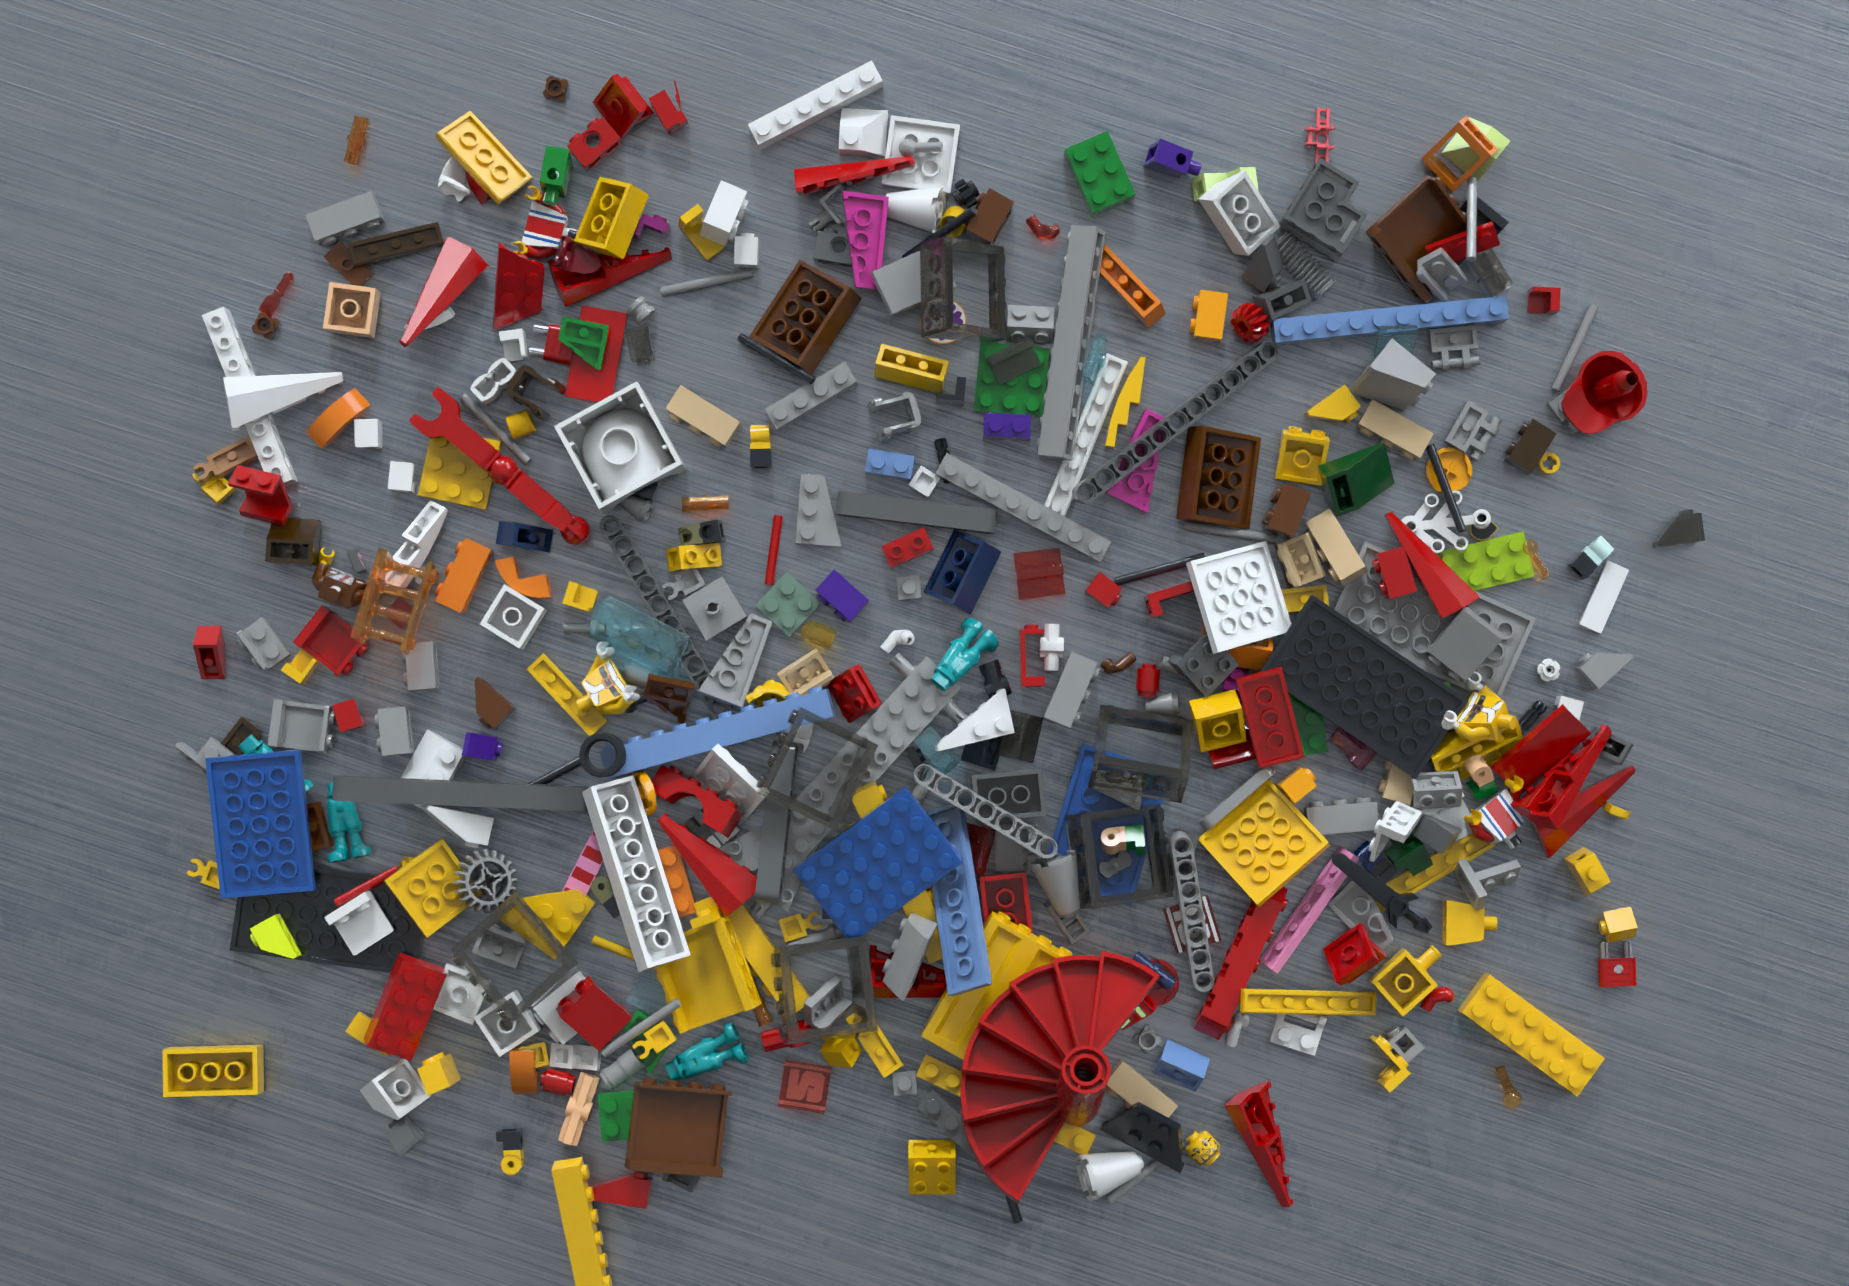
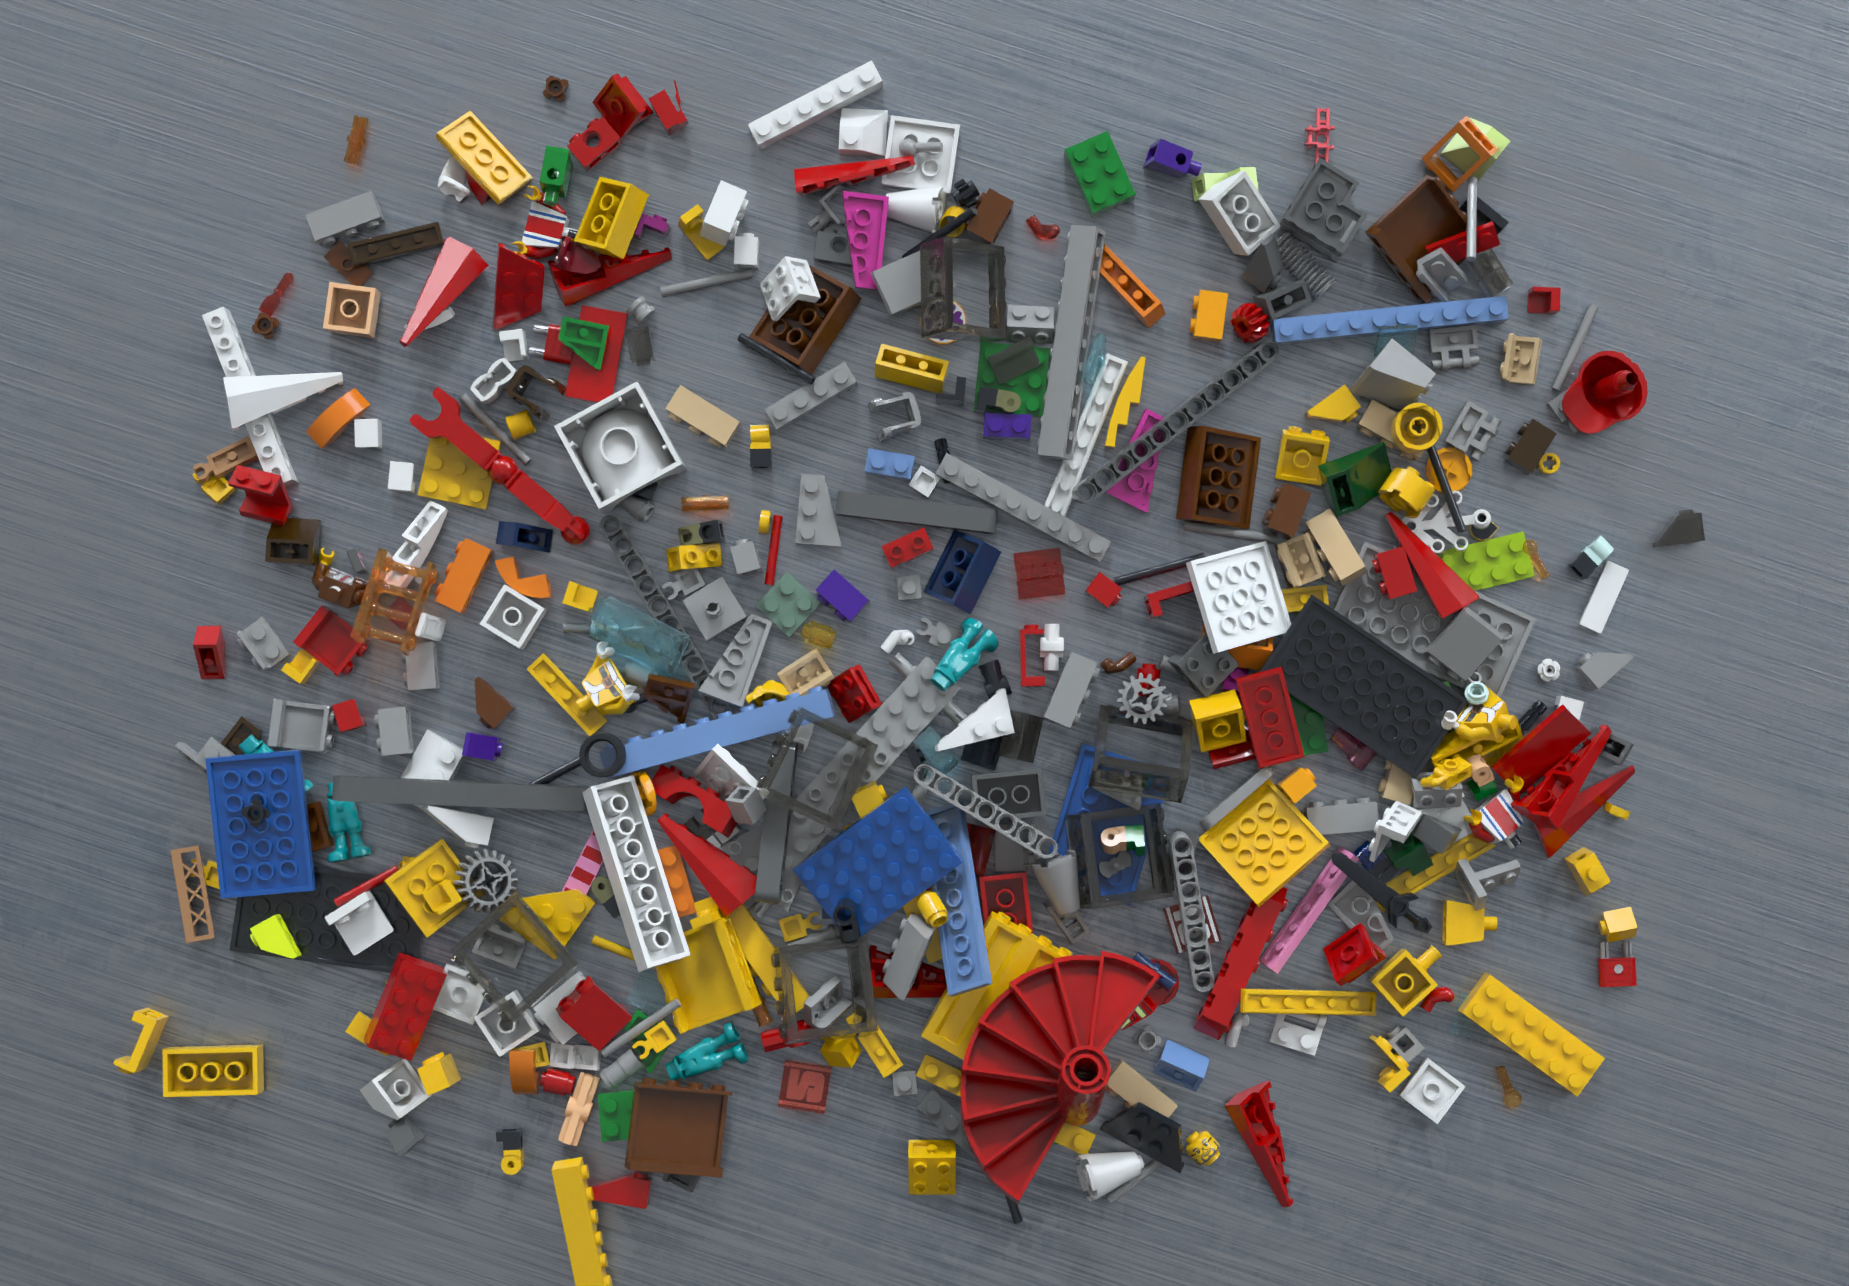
(153, 1027): none -> yellow panel
(184, 895): none -> medium nougat fence
(263, 813): none -> black plate
(430, 627): none -> white slope
(442, 897): none -> yellow panel
(746, 558): none -> light grey brick
(746, 805): none -> light grey brick
(764, 522): none -> yellow tile
(787, 283): none -> white bracket
(847, 924): none -> black piece
(932, 909): none -> yellow brick
(940, 635): none -> light grey plate
(999, 399): none -> leg
(1135, 684): none -> light grey gear
(1406, 491): none -> yellow brick
(1423, 416): none -> yellow brick
(1431, 1090): none -> white plate
(1448, 773): none -> yellow piece
(1476, 688): none -> light aqua plate
(1520, 359): none -> tan bracket

